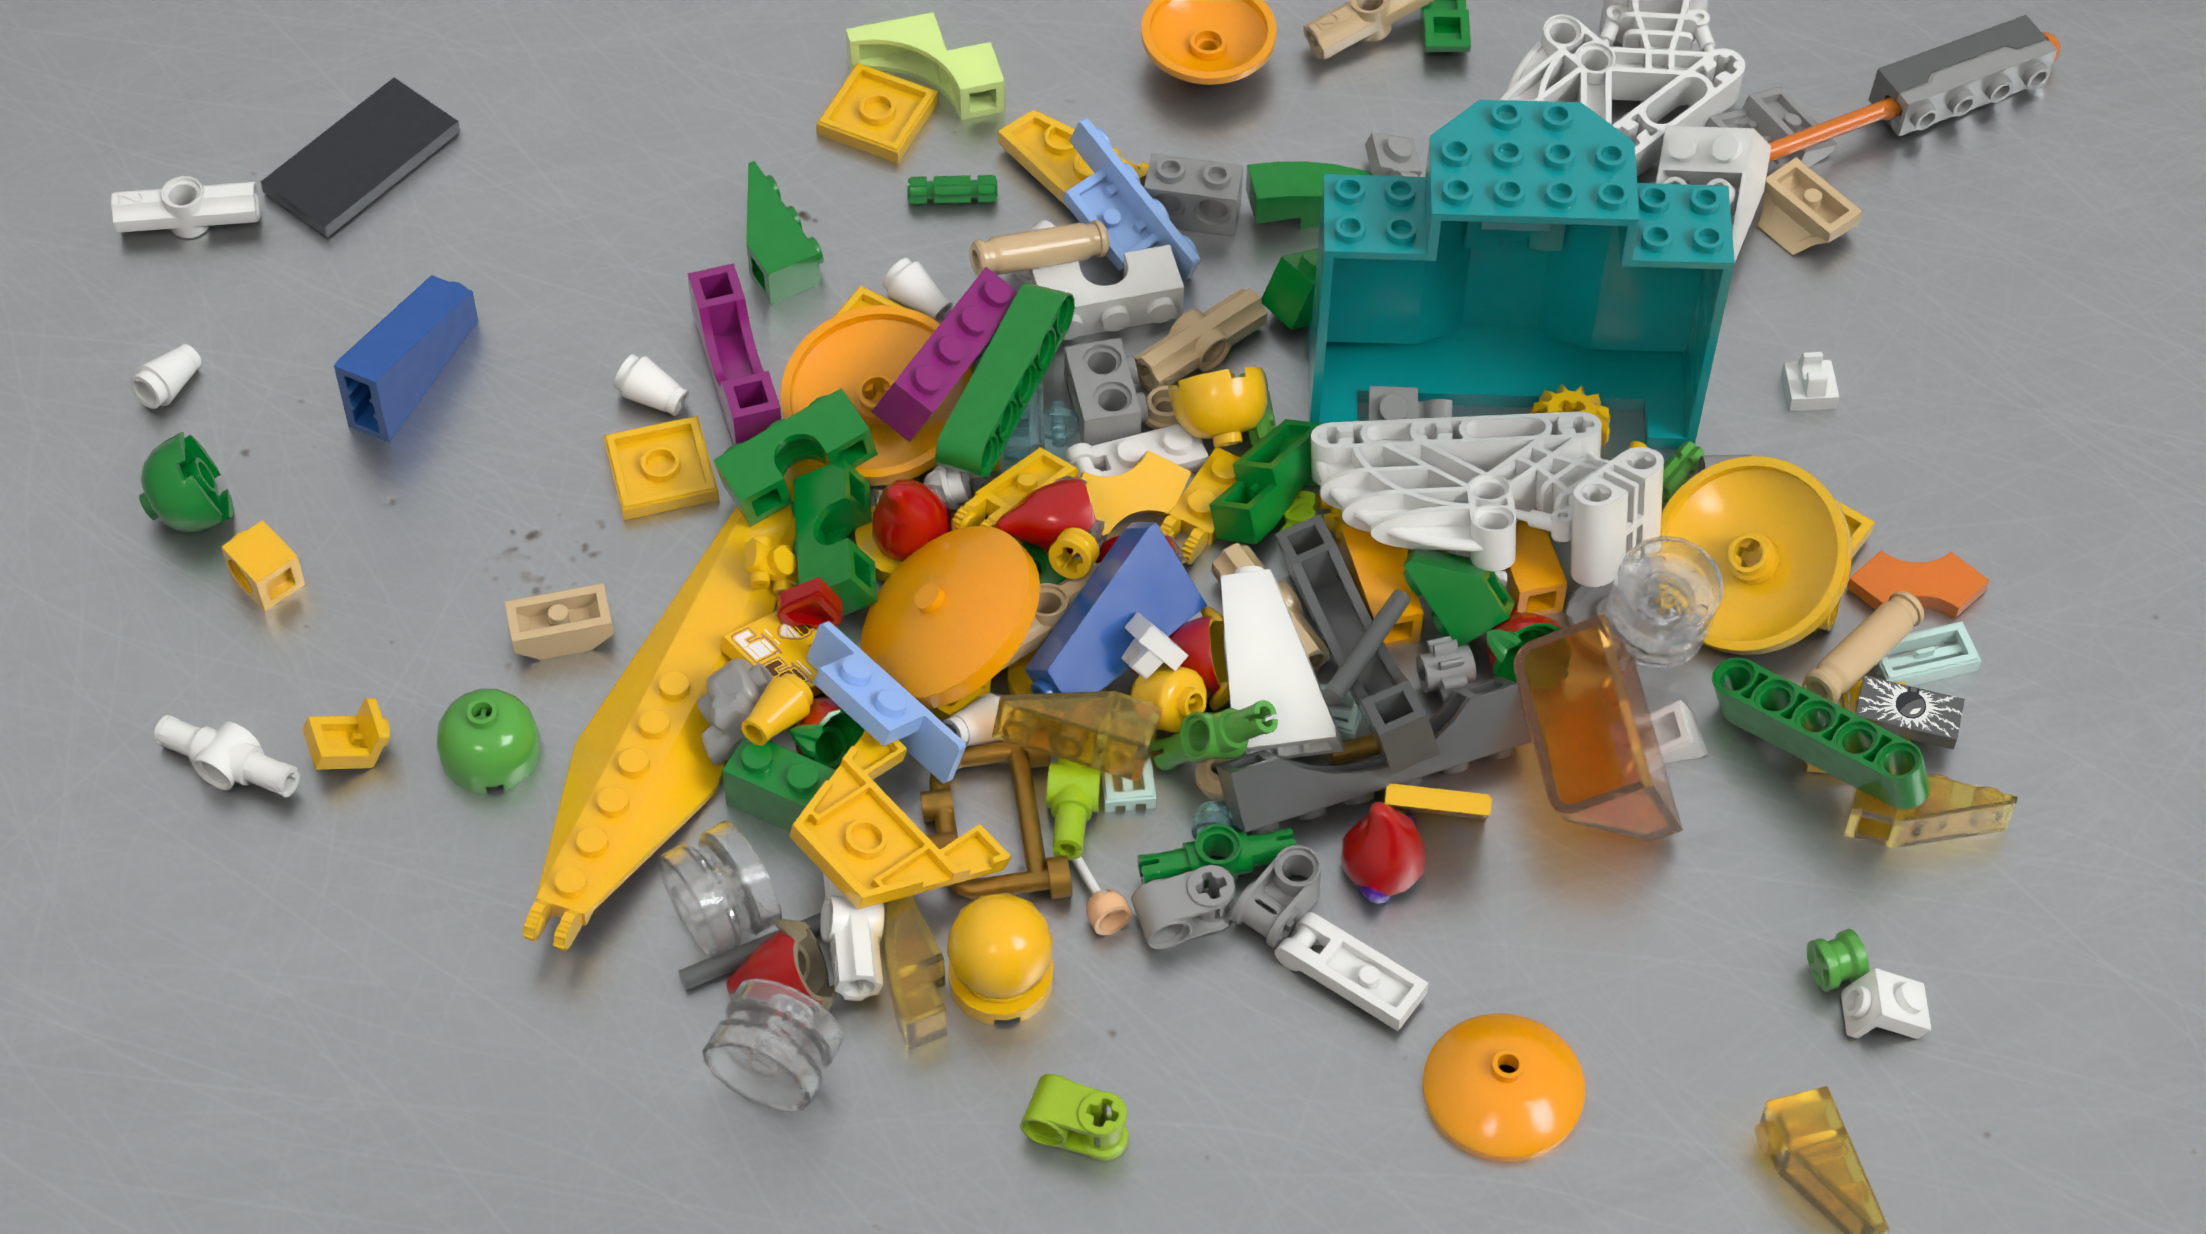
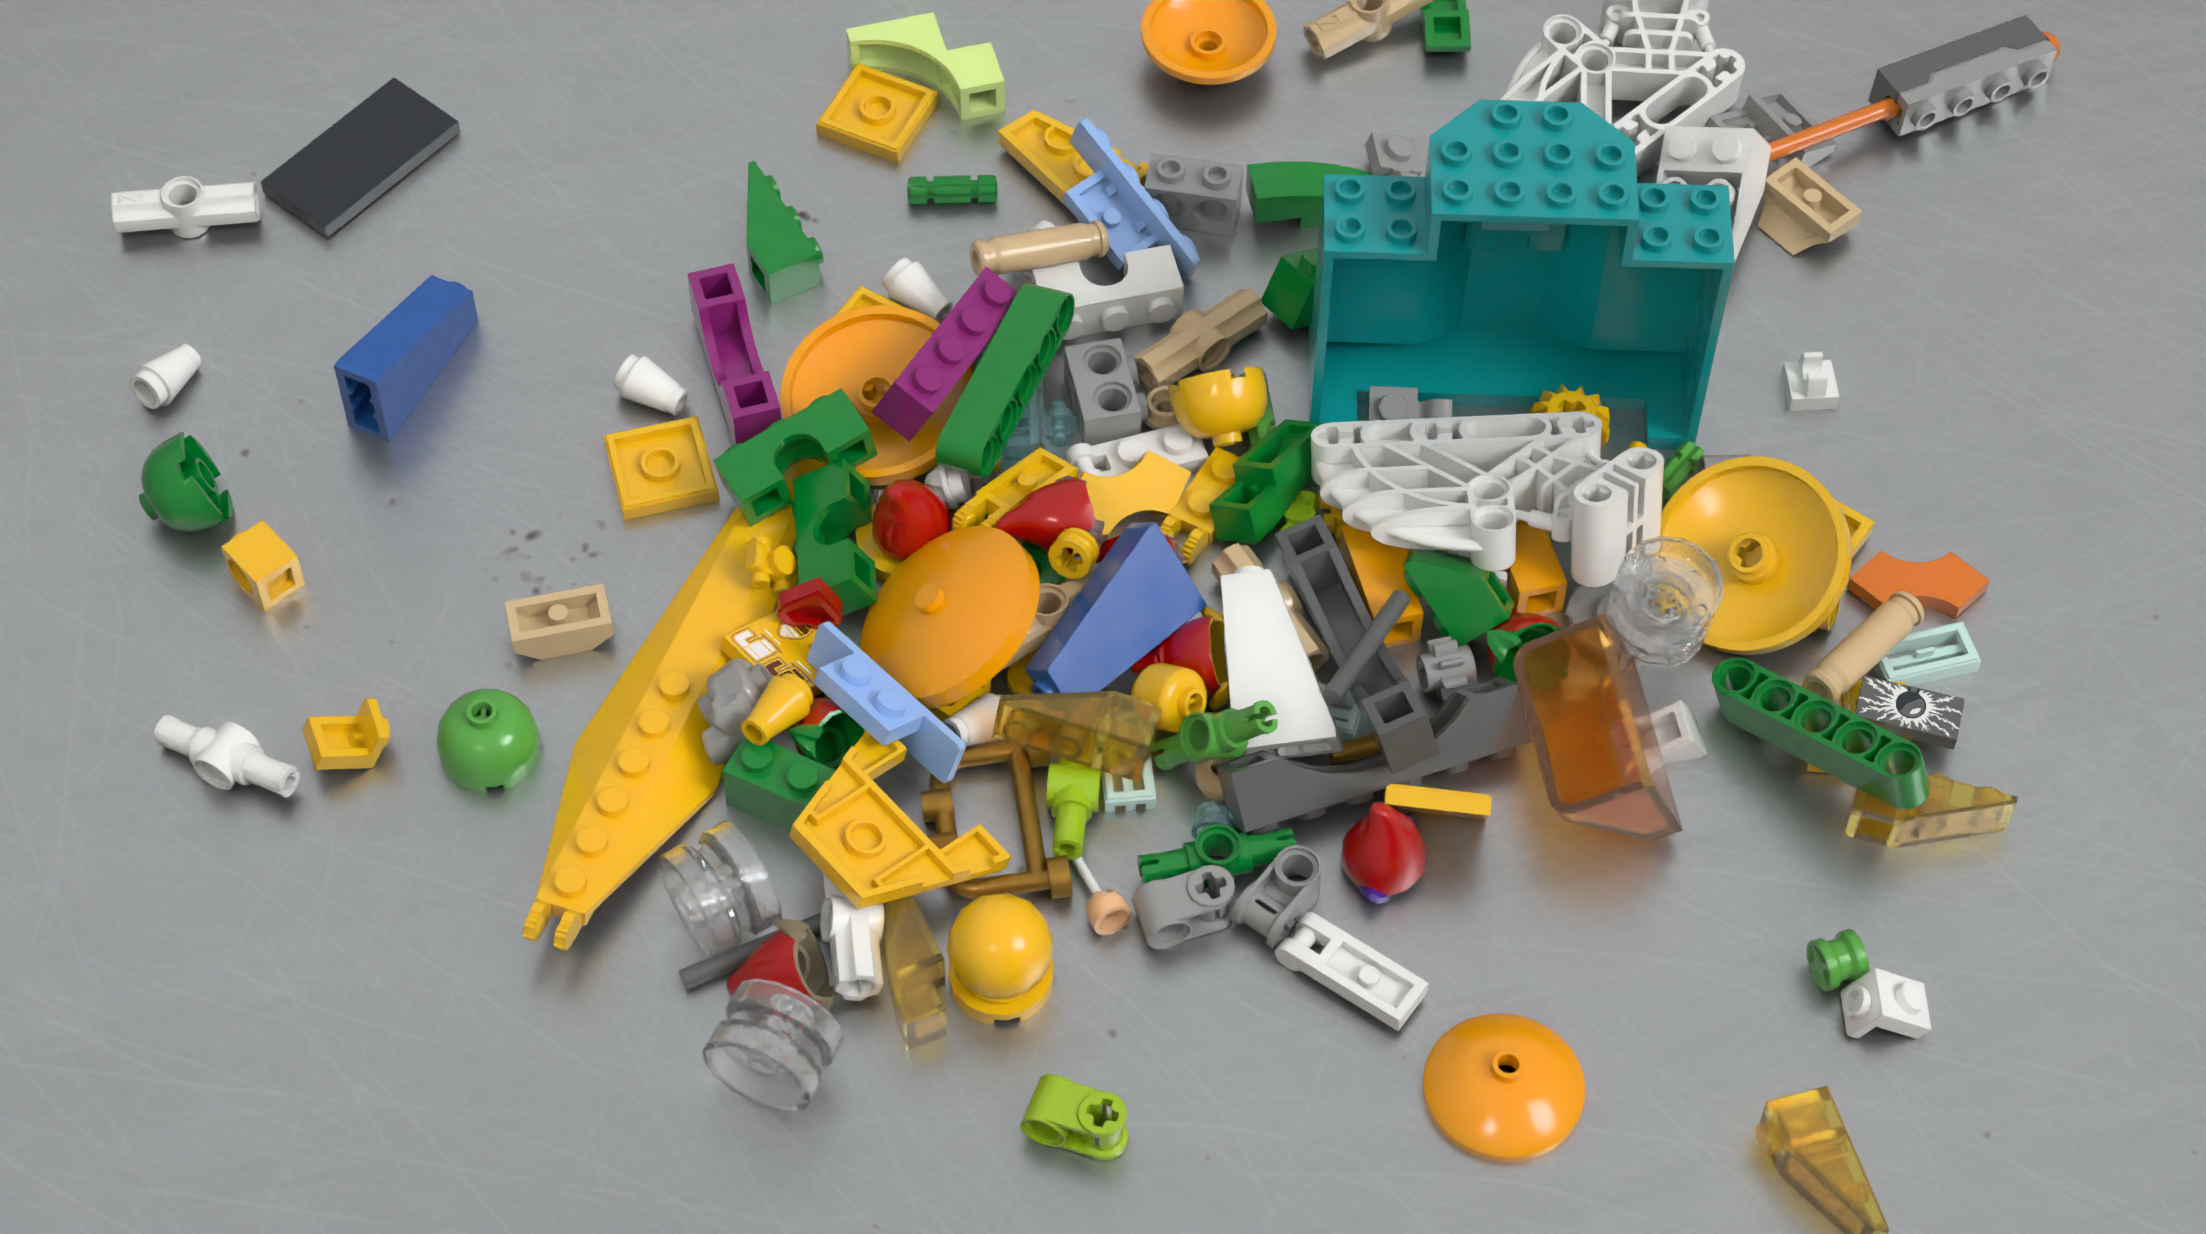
(1150, 648): white tile -> none

